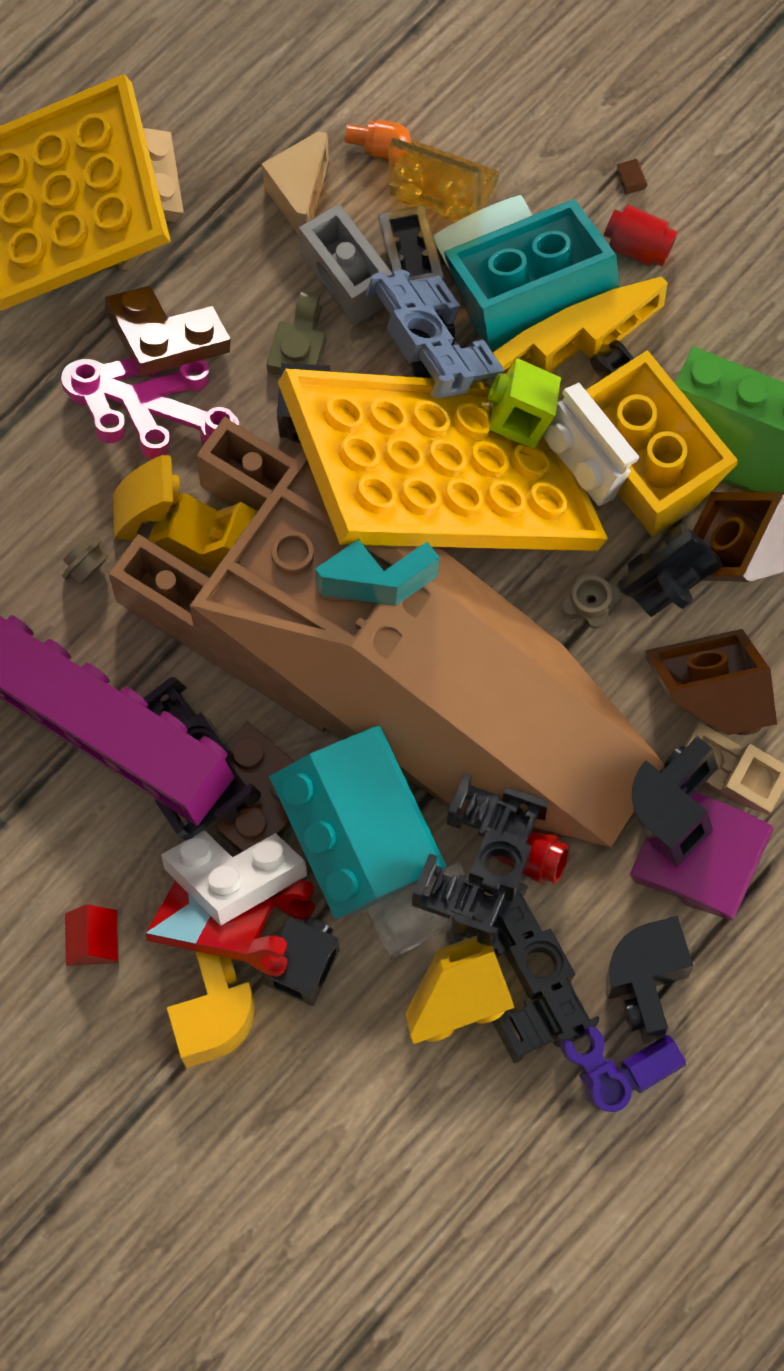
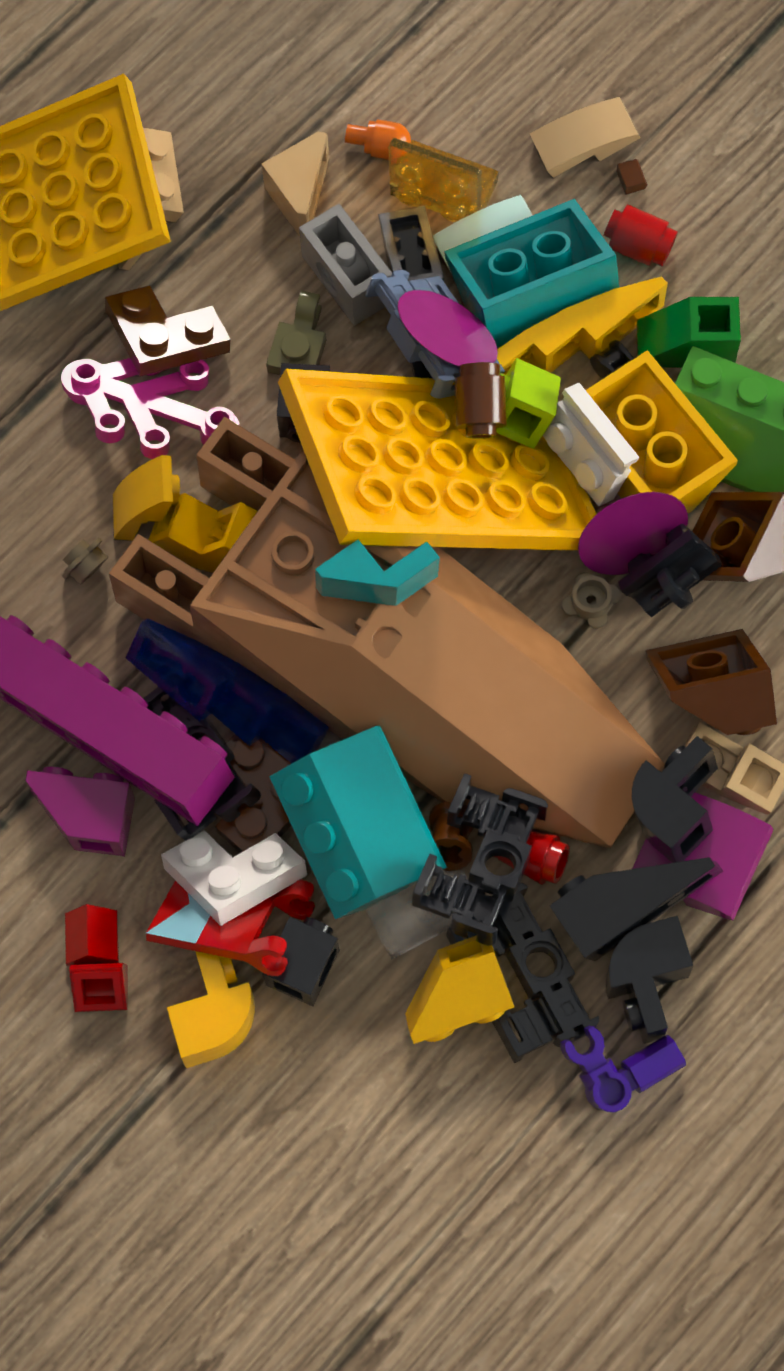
(87, 811): none -> magenta slope
(99, 987): none -> red slope
(216, 685): none -> clear blue slope
(446, 328): none -> magenta sticker
(454, 842): none -> reddish brown bush
(480, 399): none -> reddish brown brick
(584, 133): none -> tan slope
(612, 904): none -> black slope
(628, 529): none -> magenta sticker
(694, 321): none -> green slope

